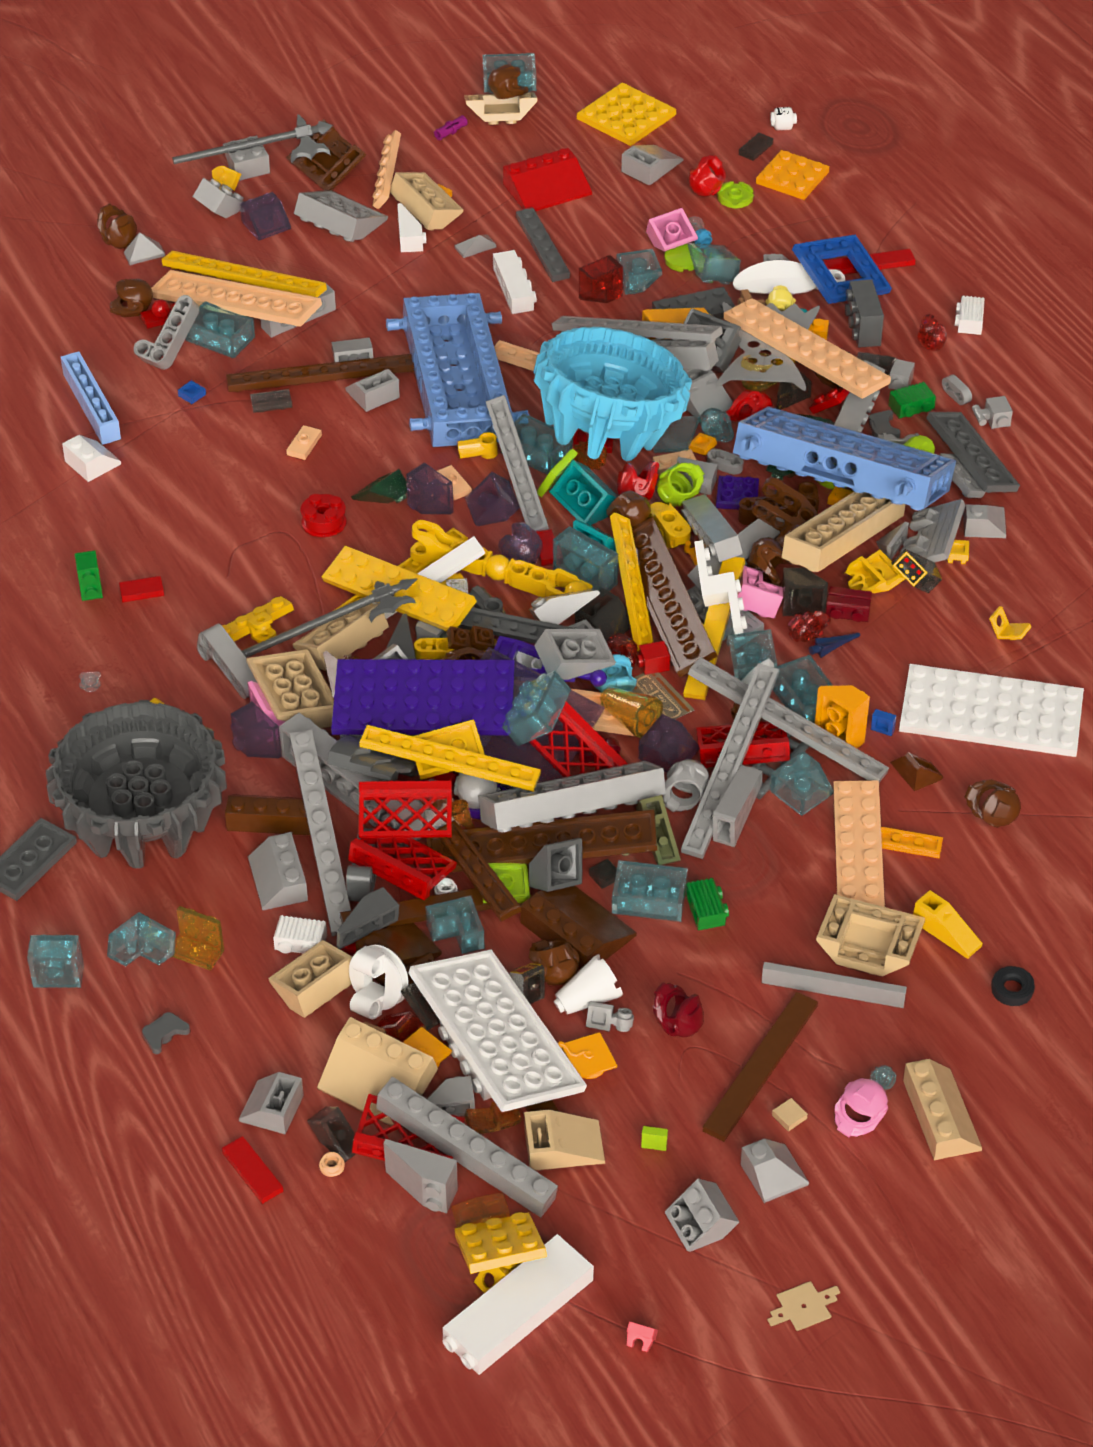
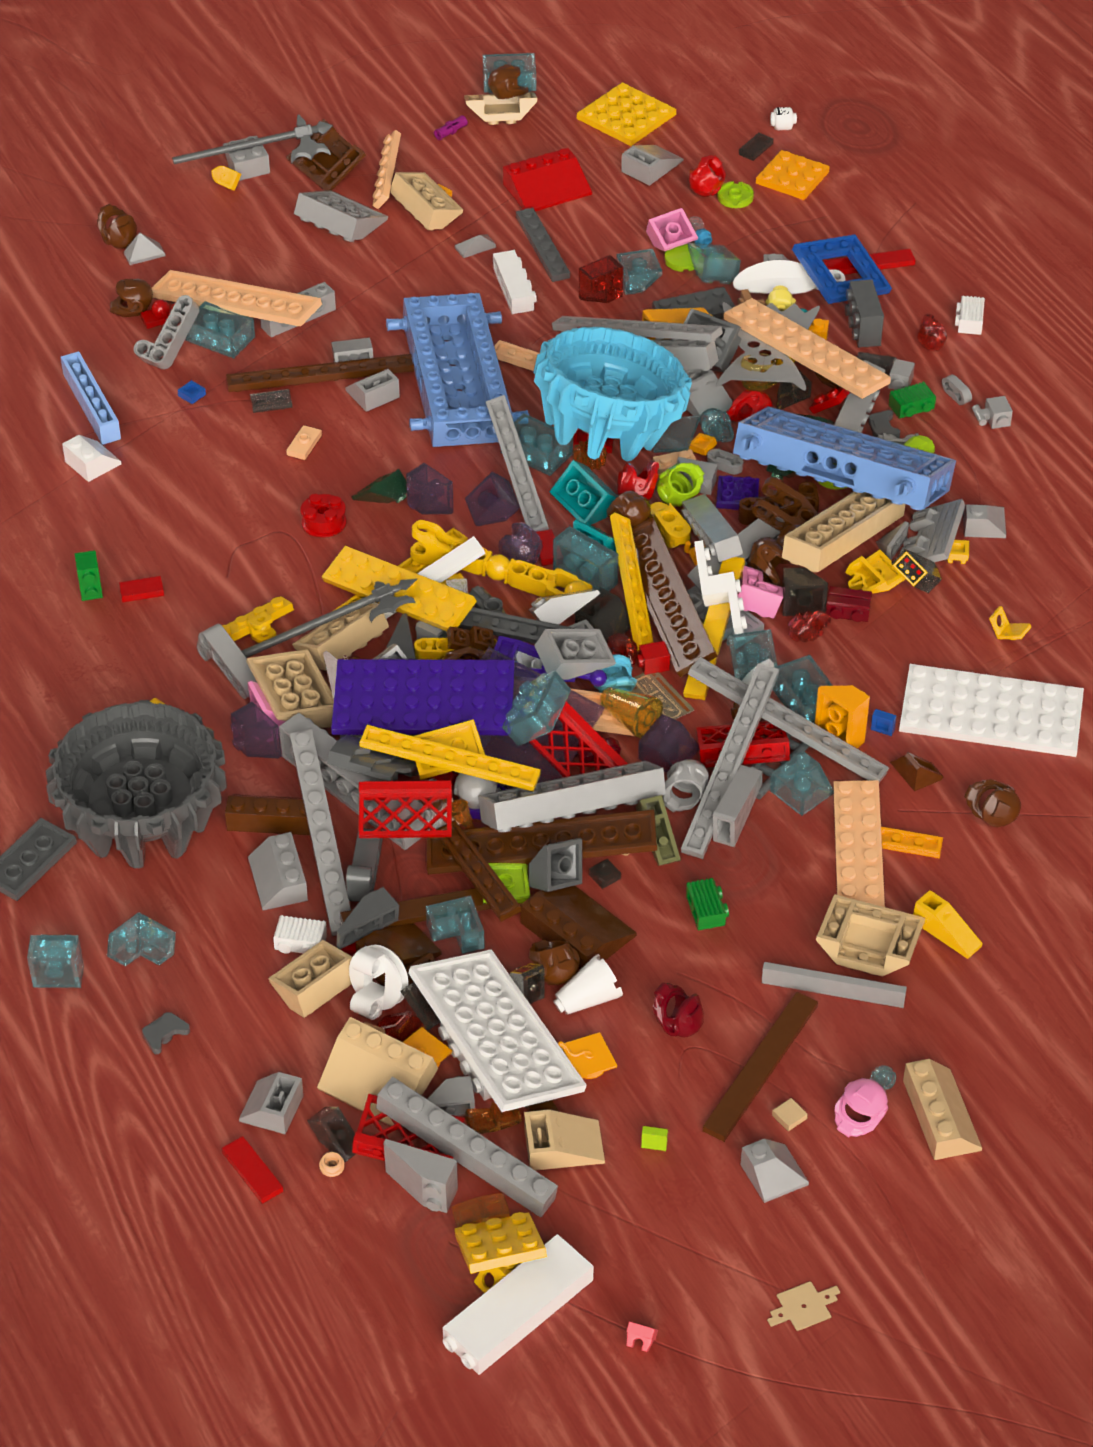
(90, 681): clear plate -> none
(199, 938): clear yellow bracket -> none
(218, 198): light grey slope -> none
(243, 274): yellow plate -> none
(264, 216): clear purple slope -> none
(395, 869): red fence -> none
(410, 231): white slope -> none
(445, 886): white plate -> none
(460, 486): light nougat plate -> none
(483, 446): yellow piece -> none
(556, 472): lime tile -> none
(601, 1017): light grey plate -> none
(649, 890): clear light blue brick -> none
(701, 1215): light grey slope -> none
(826, 645): dark blue piece -> none
(838, 494): light orange plate -> none
(964, 480): light grey plate -> none
(973, 452): dark grey plate -> none
(1017, 974): black tyre -> none

